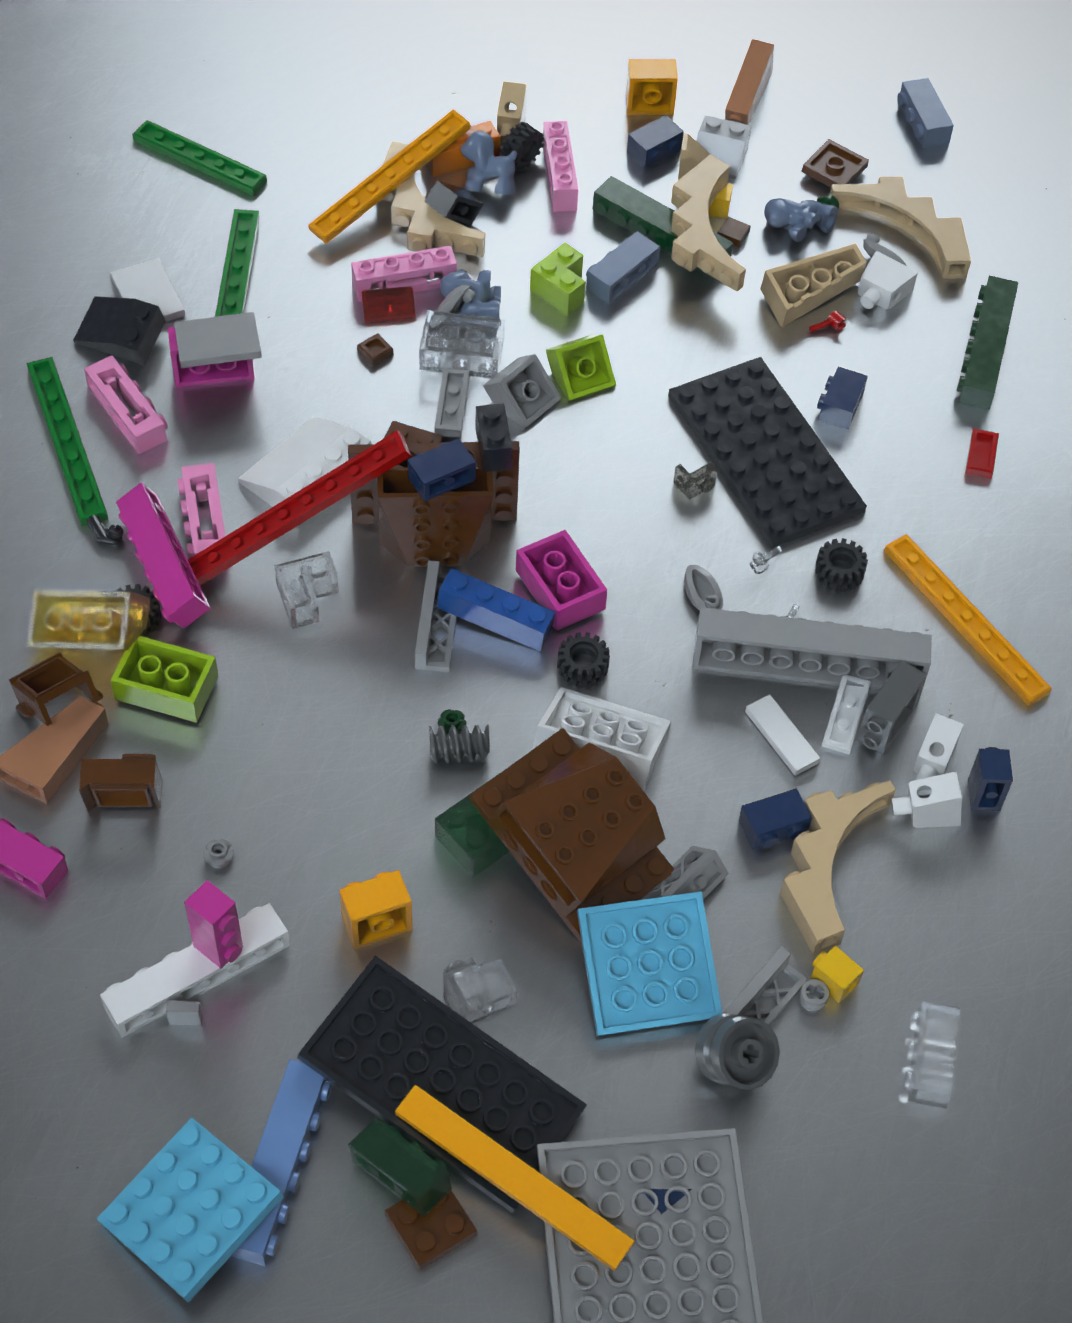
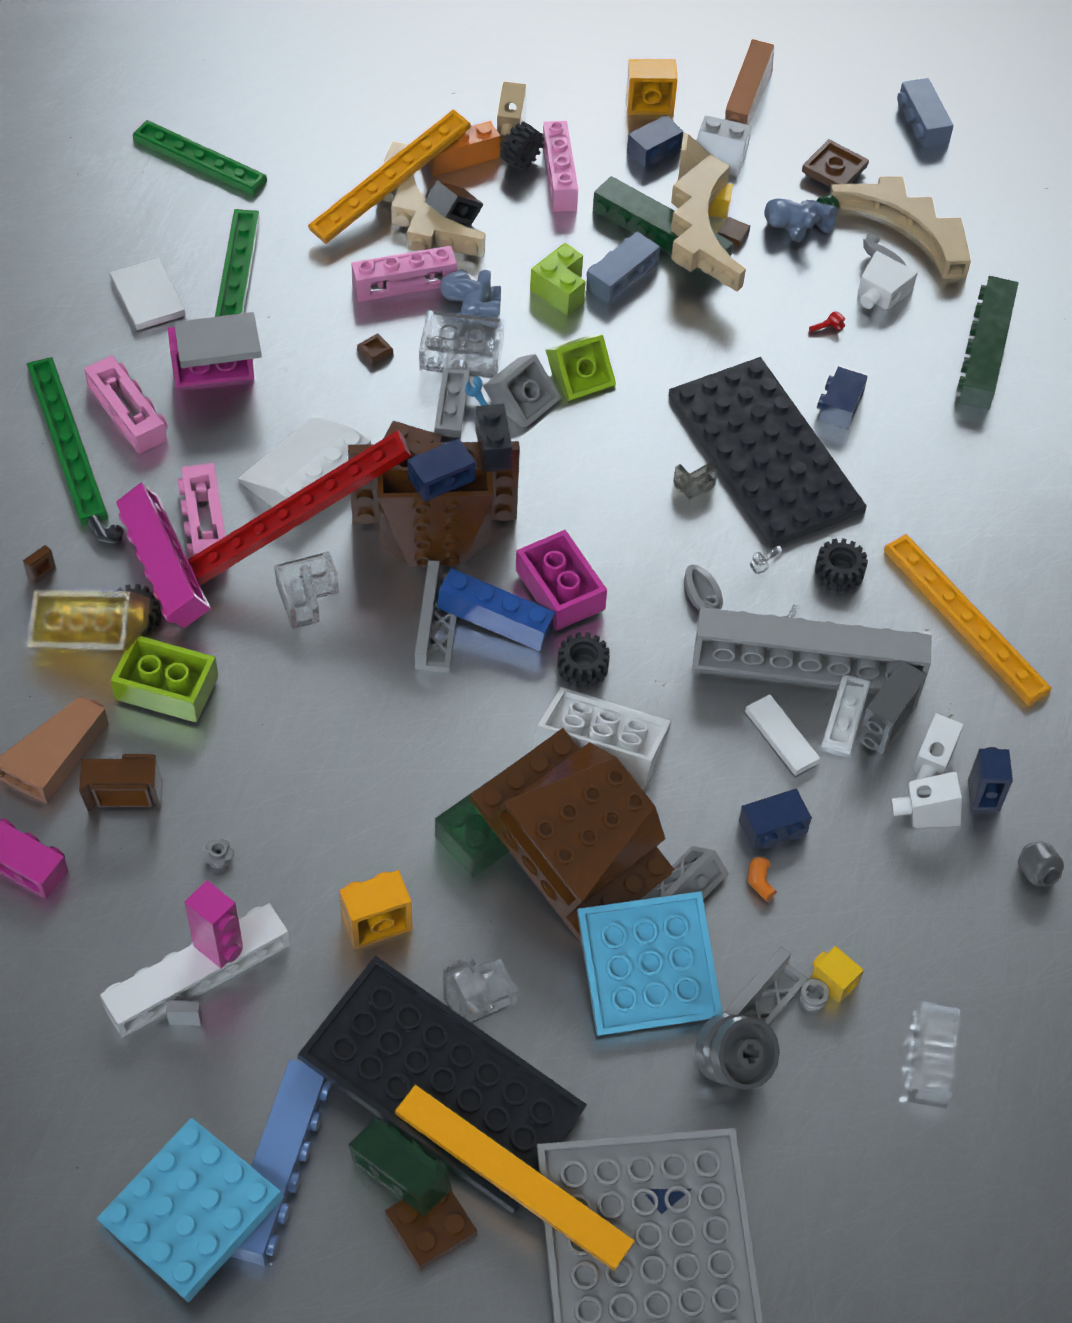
(39, 563): none -> reddish brown tile
(48, 681): reddish brown piece -> none
(121, 327): black slope -> none
(388, 304): clear red slope -> none
(455, 298): light grey arm -> none
(455, 715): dark green plate -> none
(459, 744): dark grey piece -> none
(476, 391): none -> dark azure hand
(480, 150): sand blue animal -> none
(757, 878): none -> orange arm
(810, 891): tan arch -> none
(811, 281): tan wedge -> none
(982, 453): red tile -> none
(1041, 864): none -> dark grey head

